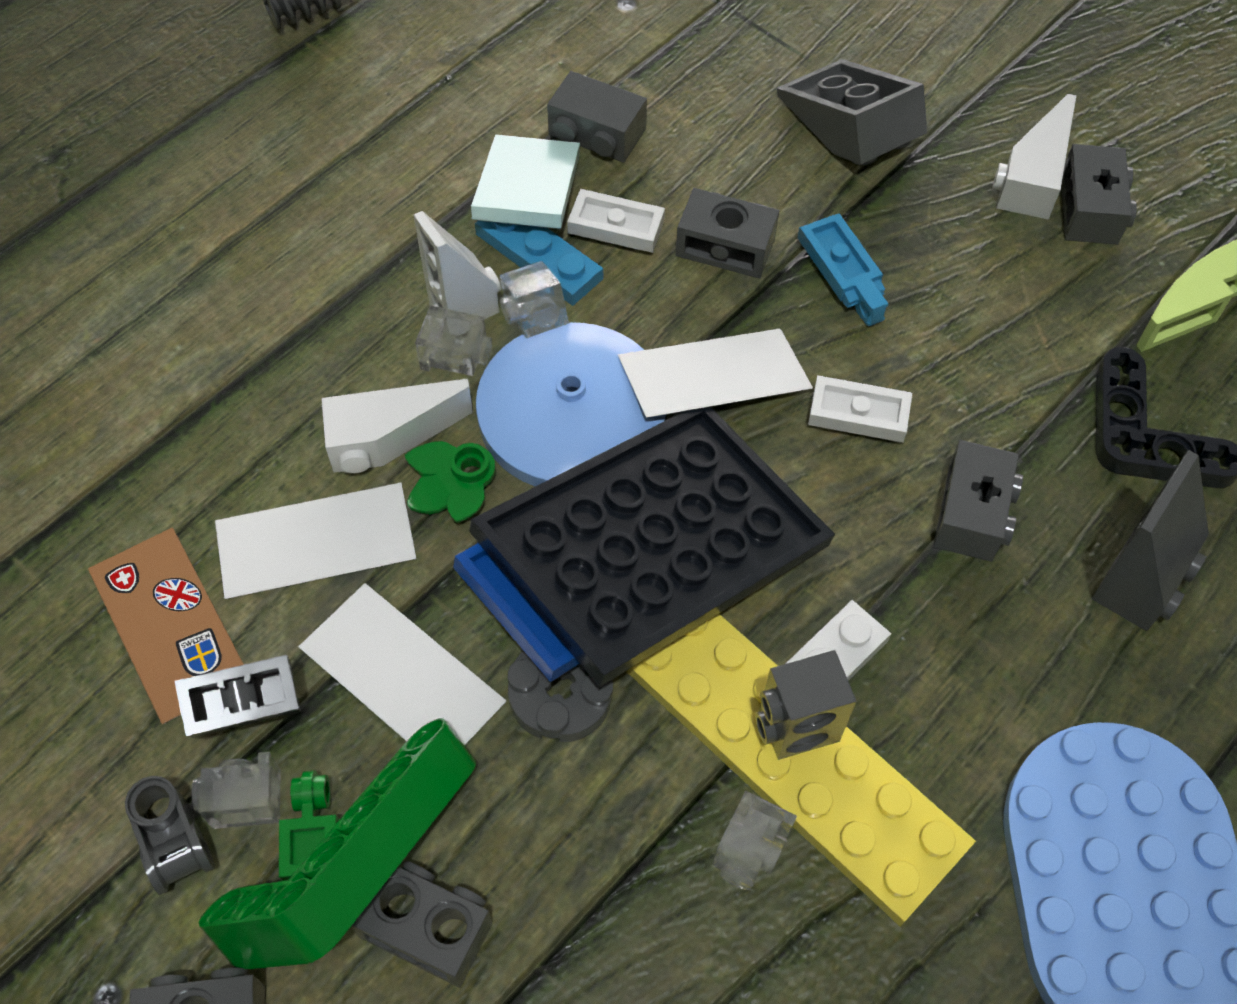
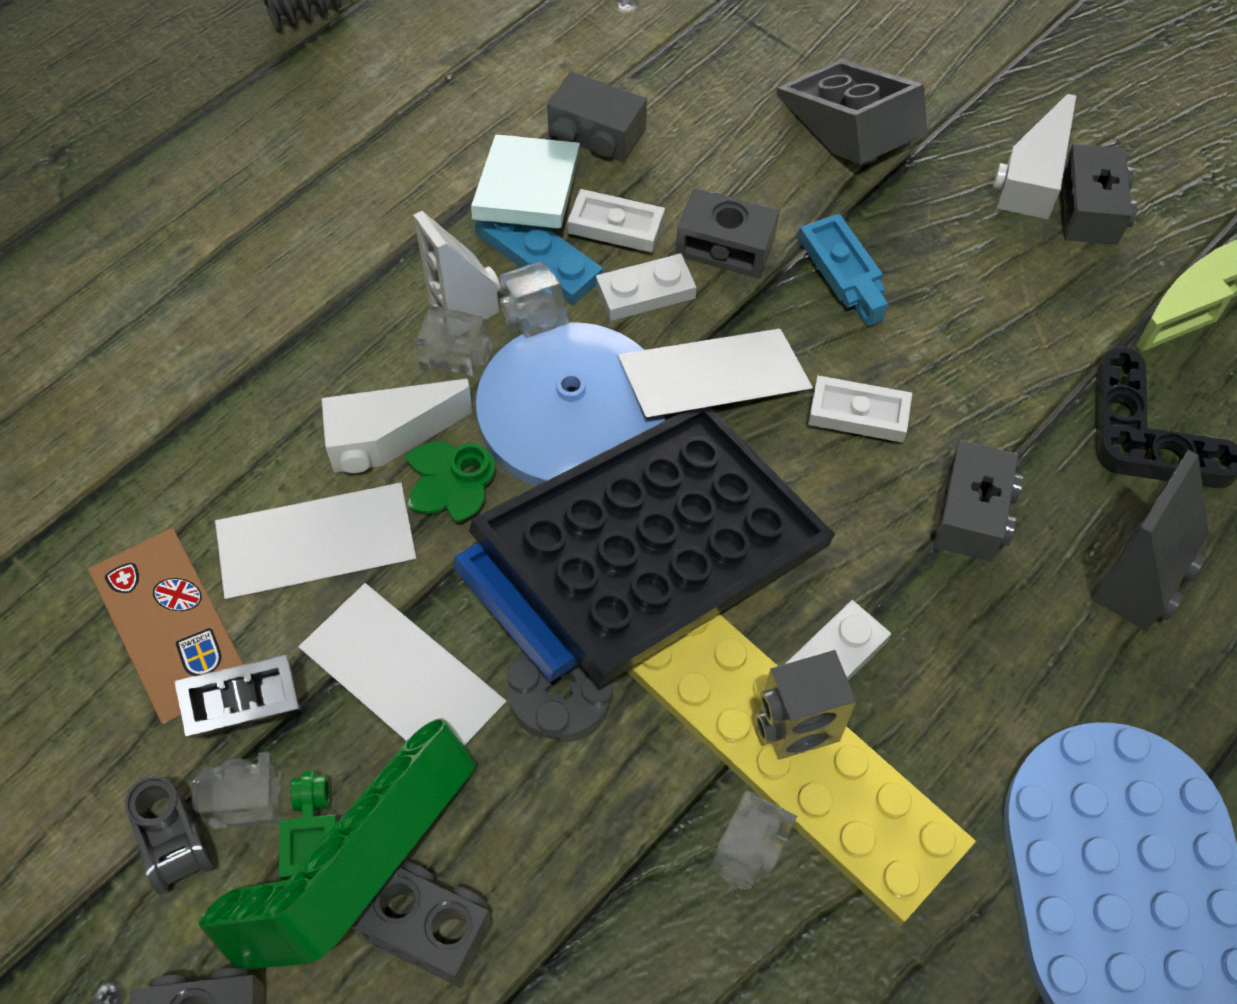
(645, 287): none -> white plate

